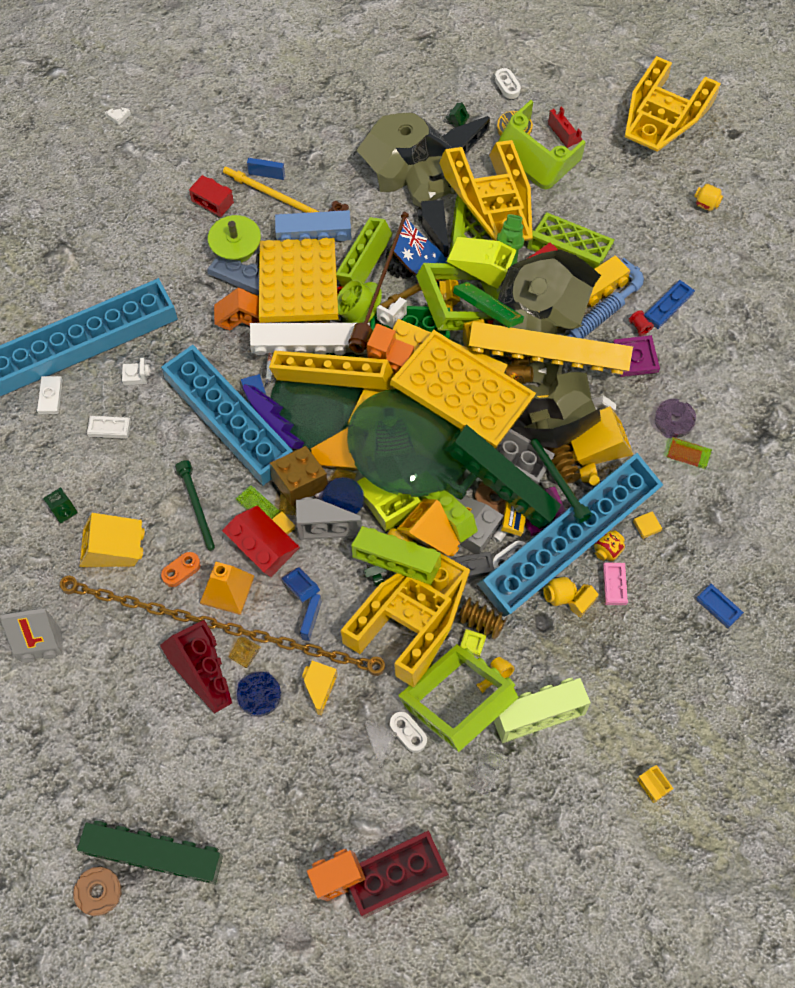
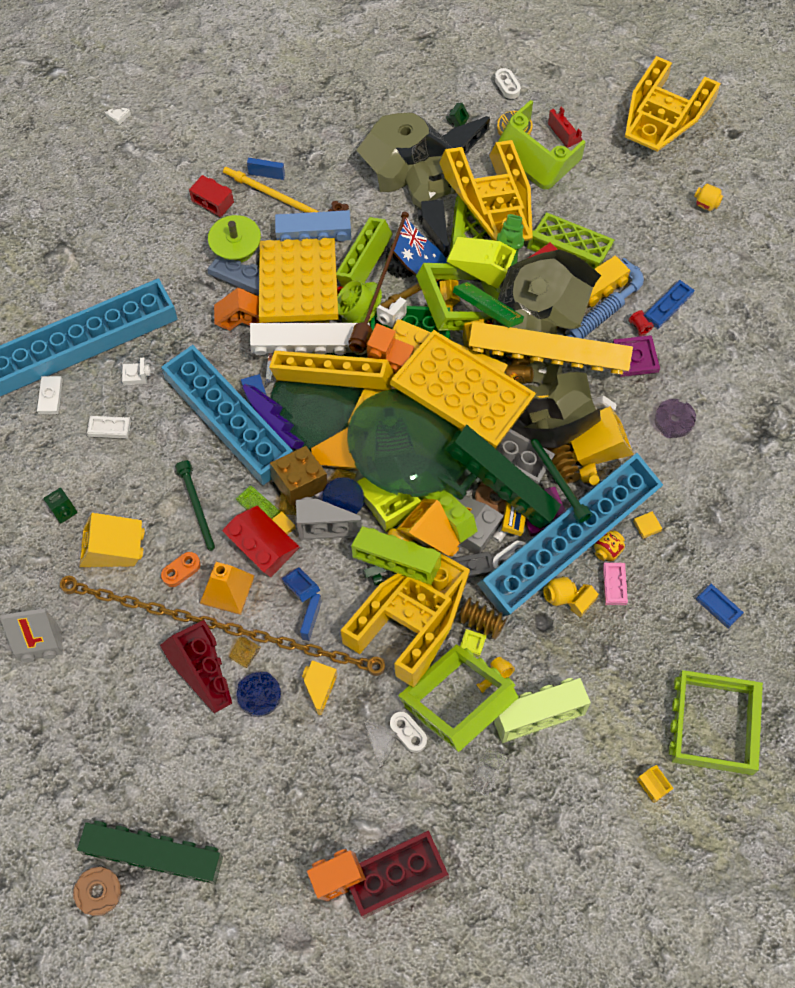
(689, 453): tile -> none
(753, 725): none -> lime window

